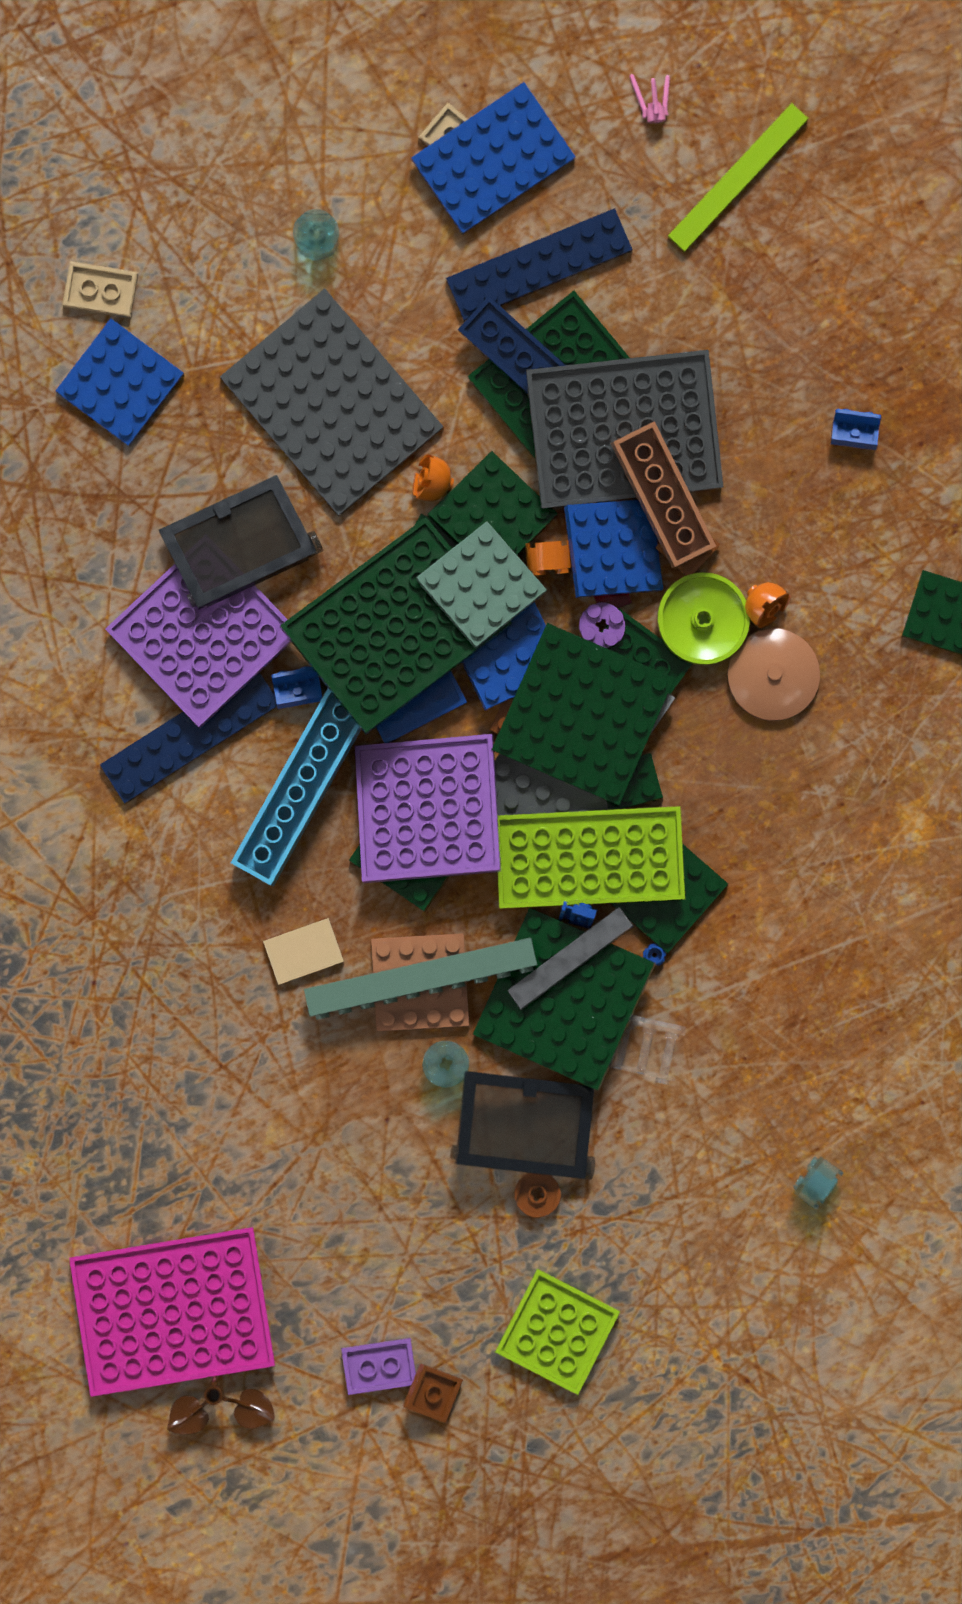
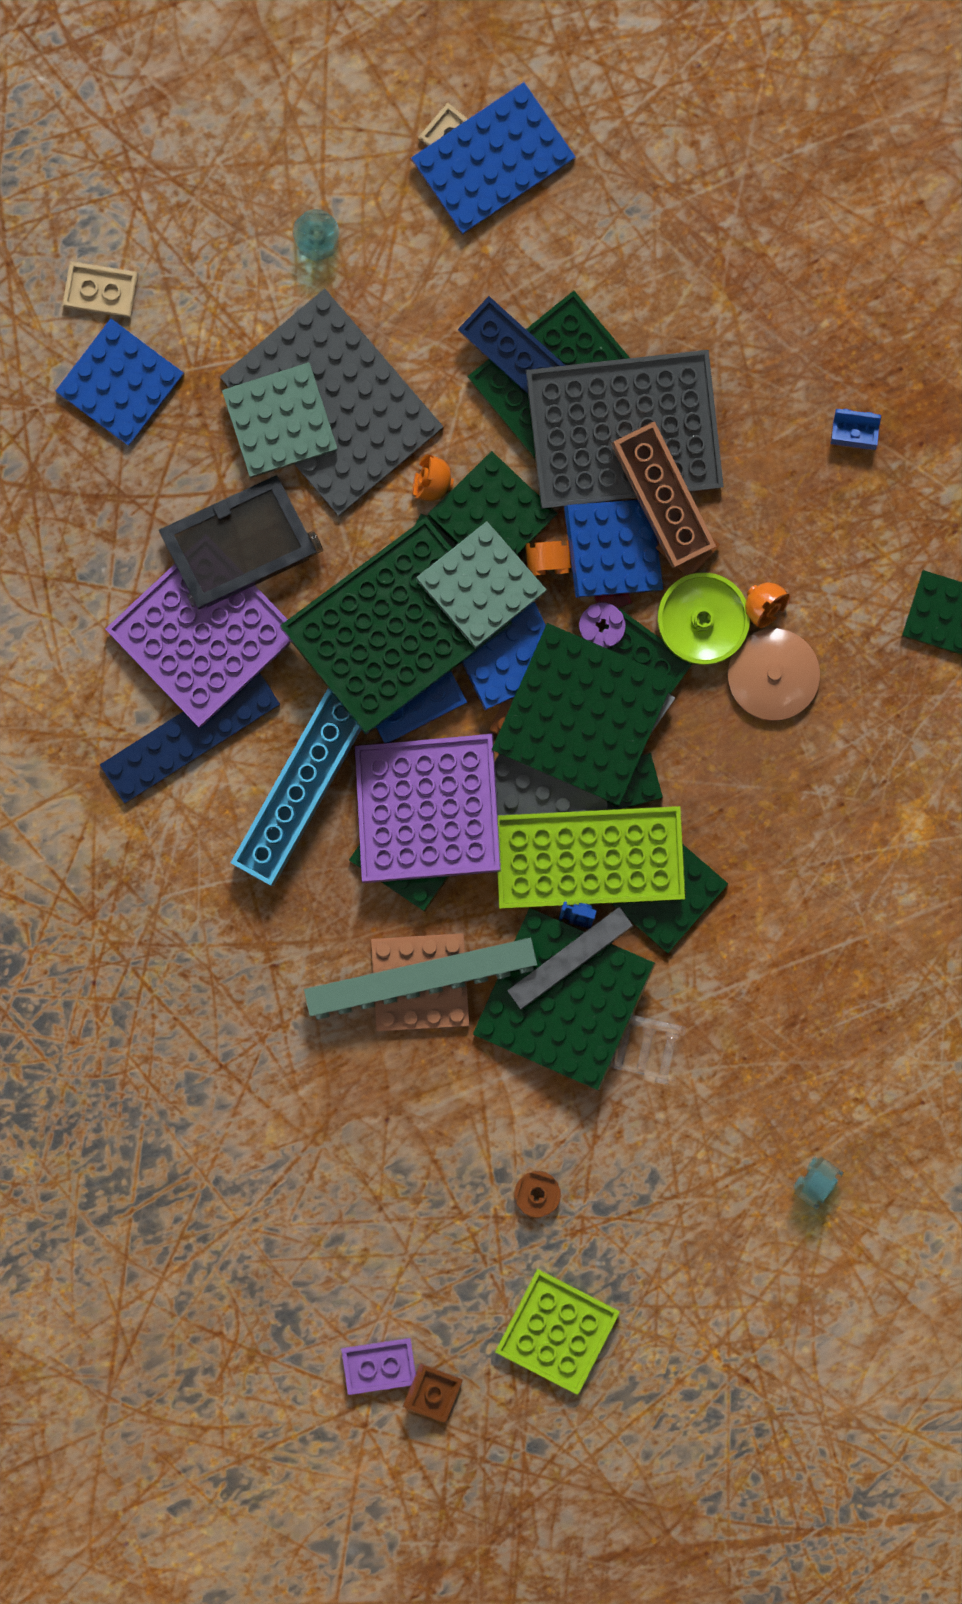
(172, 1311): dark pink plate -> none
(189, 1416): reddish brown plant -> none
(279, 420): none -> sand green plate
(296, 687): blue bracket -> none
(303, 951): tan tile -> none
(433, 1058): clear light blue brick -> none
(525, 1126): clear smoke door -> none
(541, 263): dark blue plate -> none
(654, 948): blue plate -> none
(655, 111): bright pink plant -> none
(738, 177): lime tile -> none

